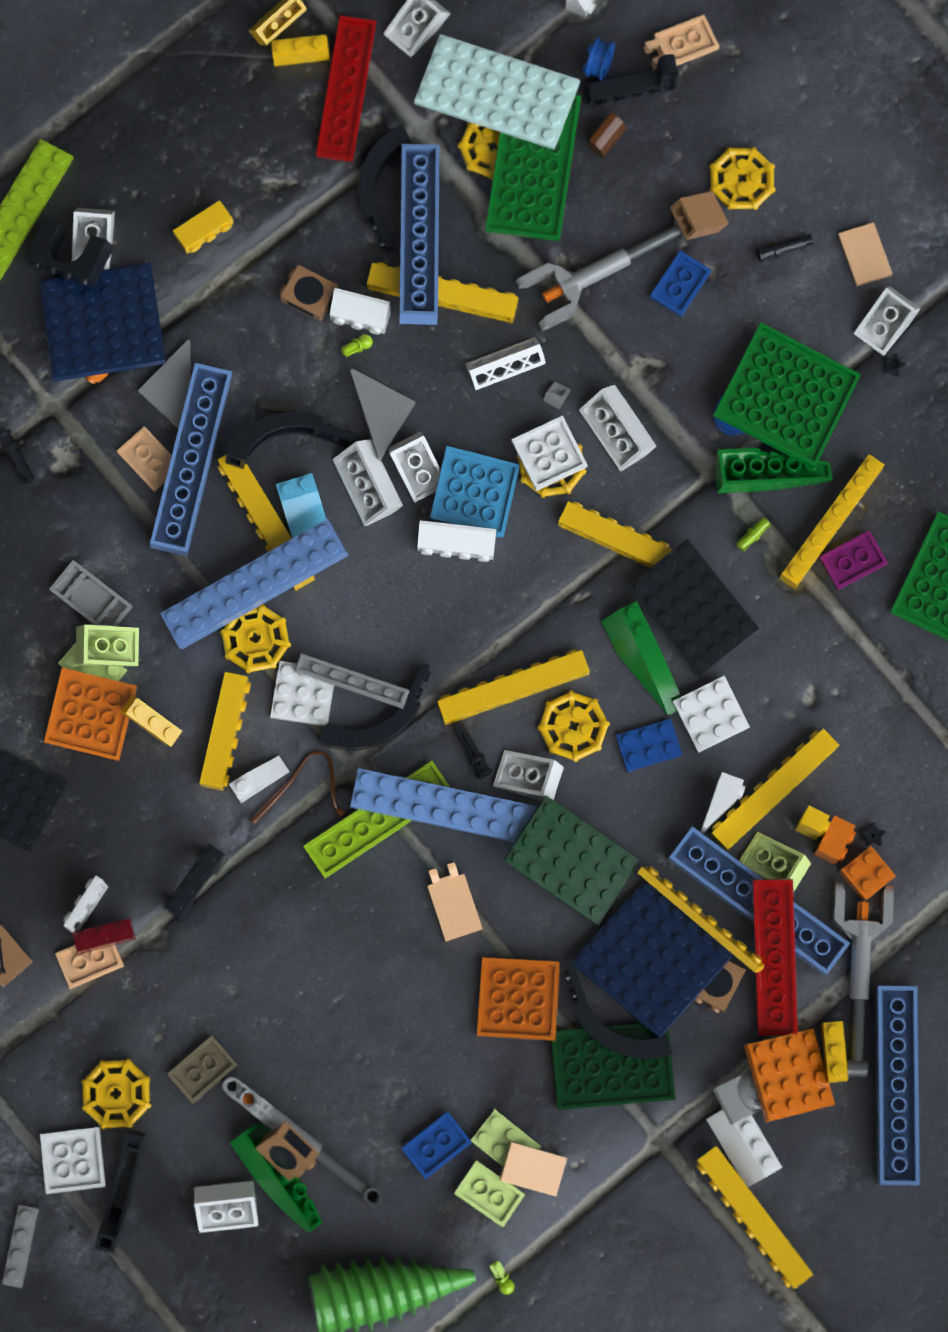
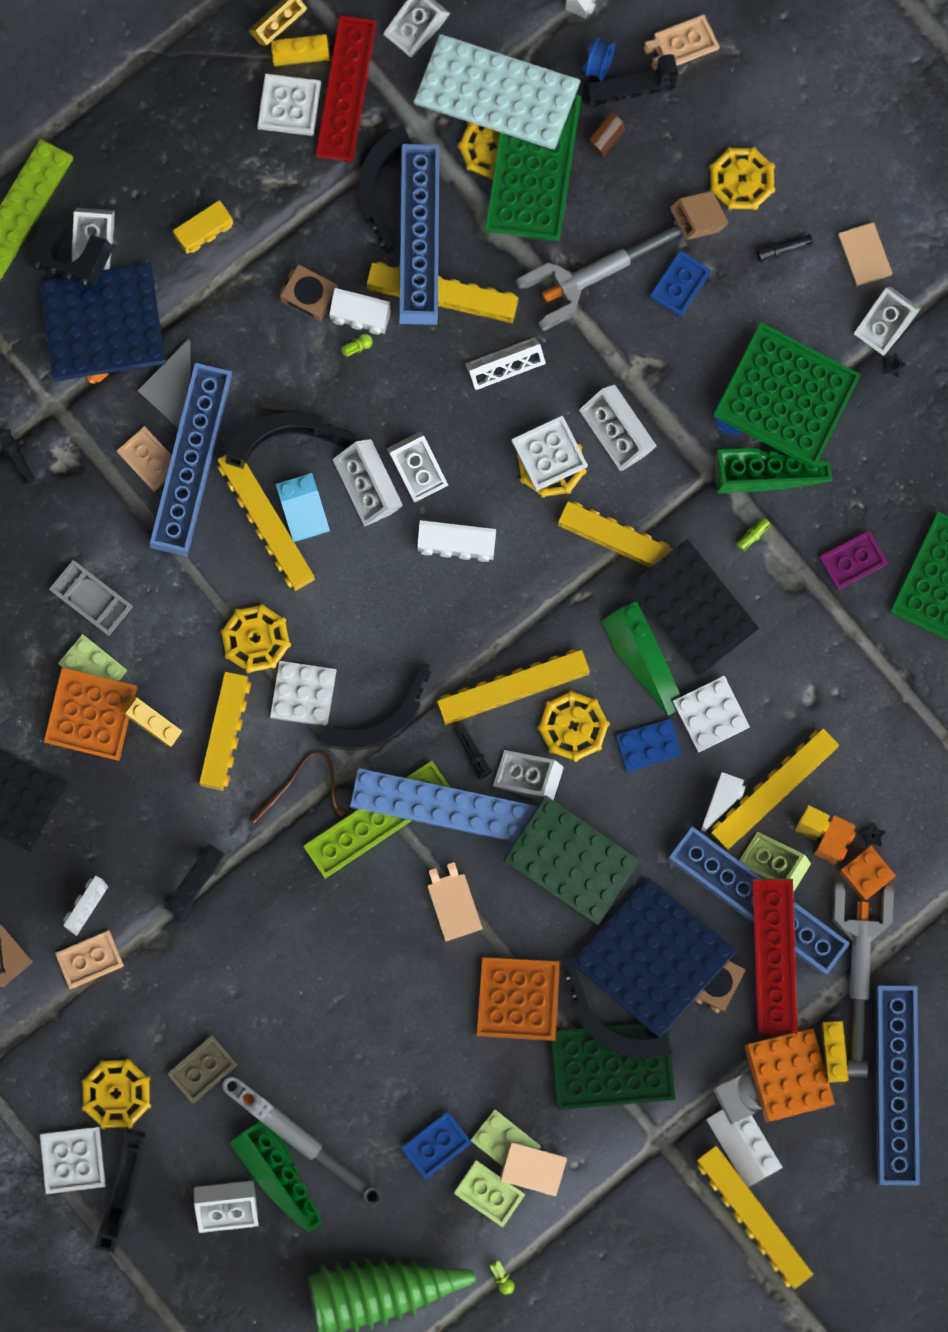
(20, 1246): light grey plate -> none
(104, 936): dark red brick -> none
(107, 645): yellowish green slope -> none
(254, 584): medium blue brick -> none
(258, 779): white slope -> none
(287, 1151): medium nougat brick -> none
(289, 104): none -> white plate
(351, 681): light grey tile -> none
(382, 409): light grey tile -> none
(474, 490): dark azure plate -> none
(556, 395): light grey slope -> none
(708, 923): yellow plate -> none
(831, 521): yellow brick -> none

